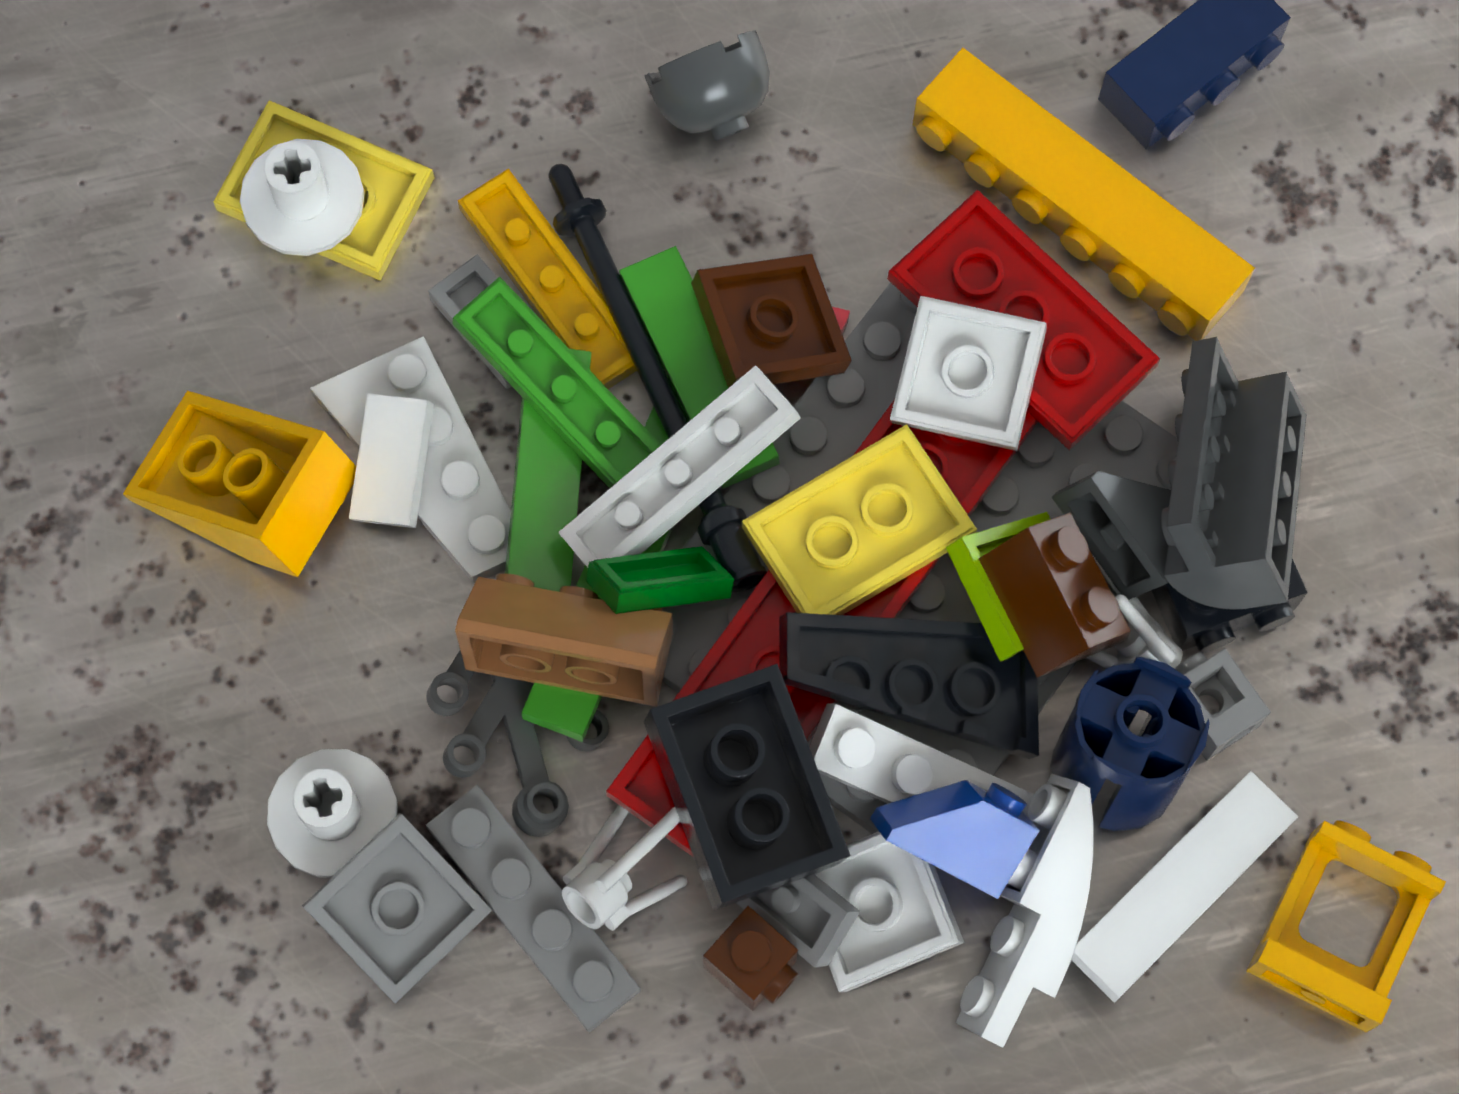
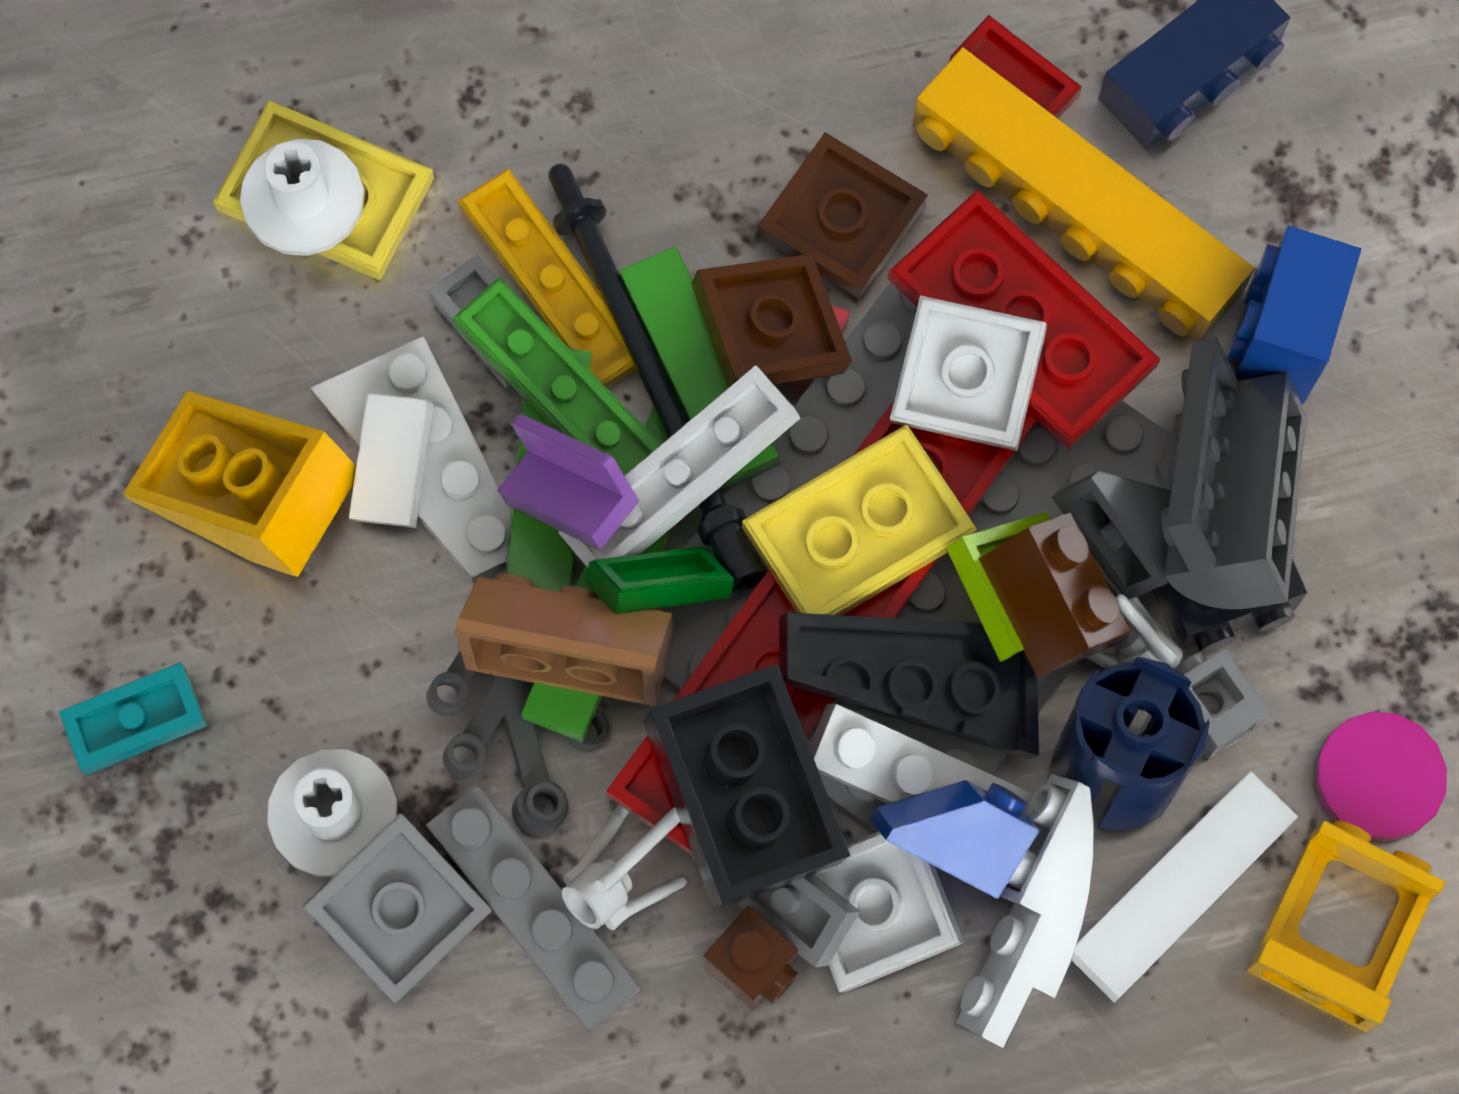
(132, 718): none -> teal plate
(568, 484): none -> medium lavender panel
(713, 86): dark grey cylinder -> none
(842, 214): none -> reddish brown plate
(1021, 66): none -> red tile
(1294, 309): none -> blue brick
(1381, 775): none -> dark pink tile

